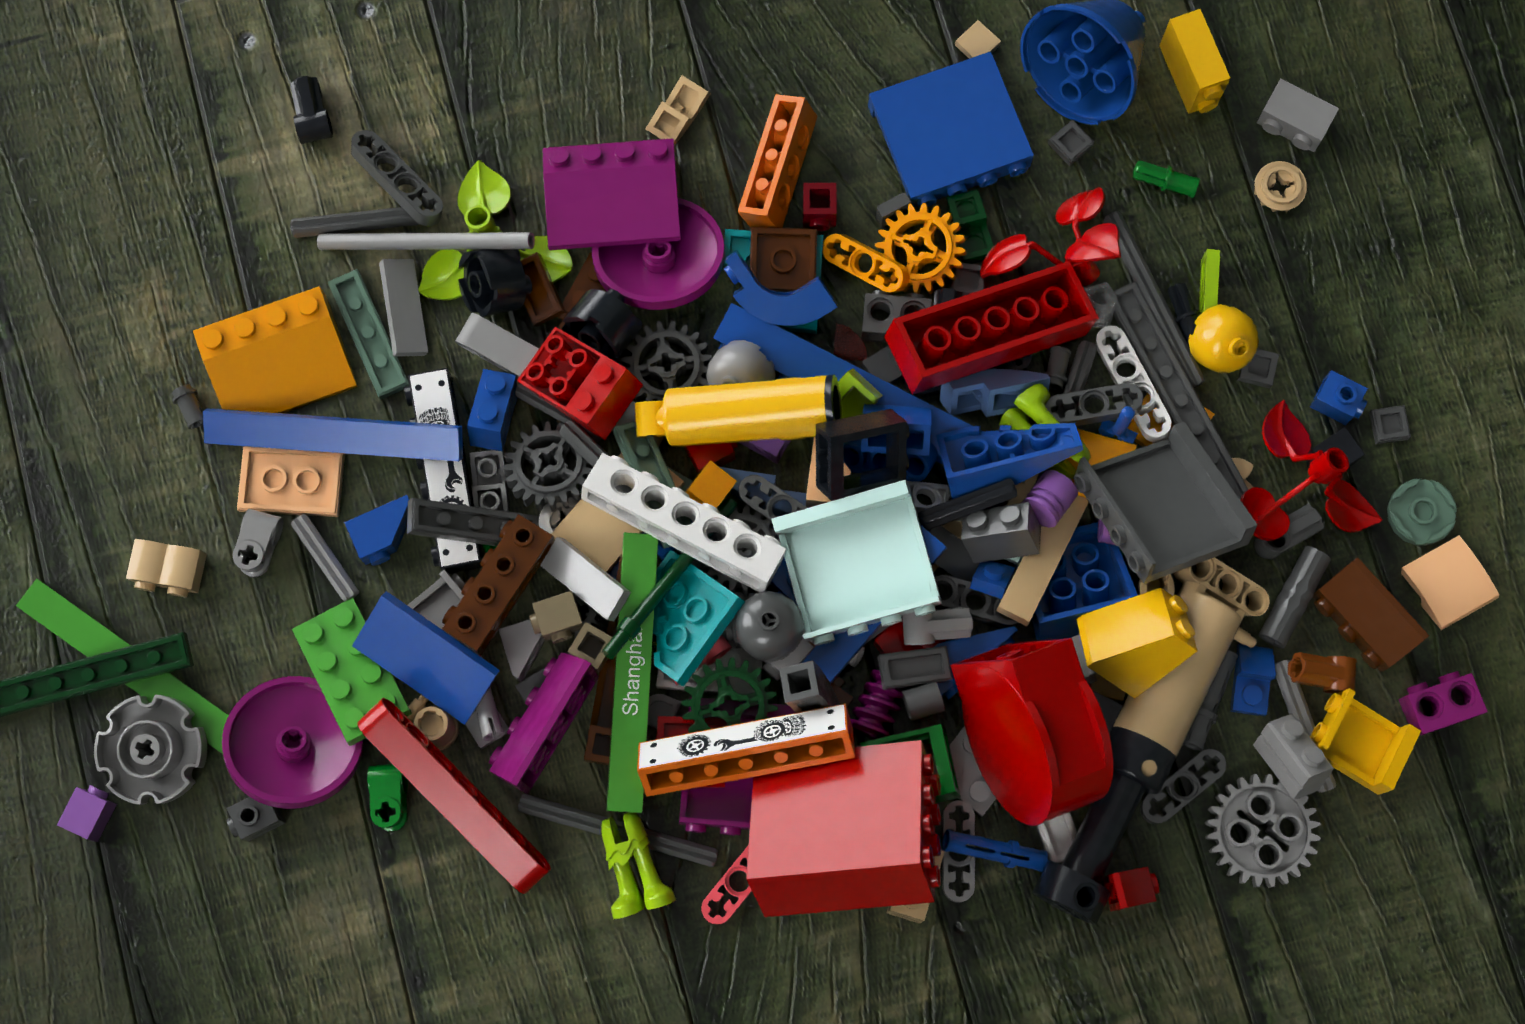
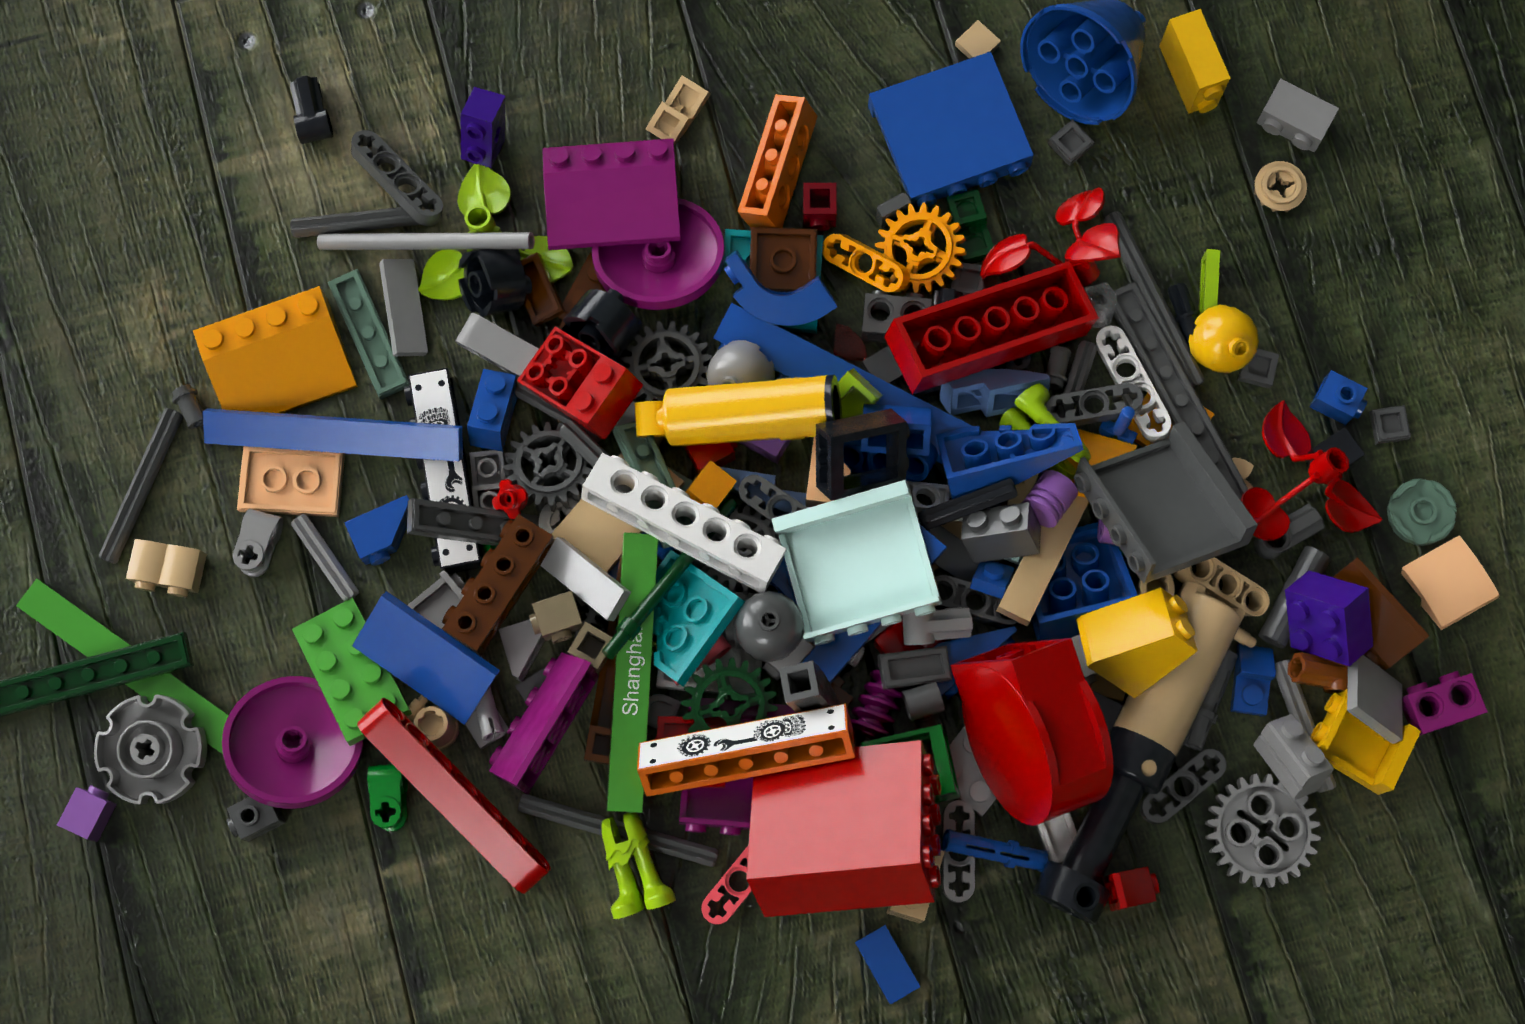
(140, 486): none -> dark grey axle
(482, 127): none -> dark purple brick
(518, 498): none -> red plate
(887, 964): none -> blue tile
(1166, 178): green axle -> none
(1329, 617): none -> dark purple brick
(1375, 699): none -> light grey tile

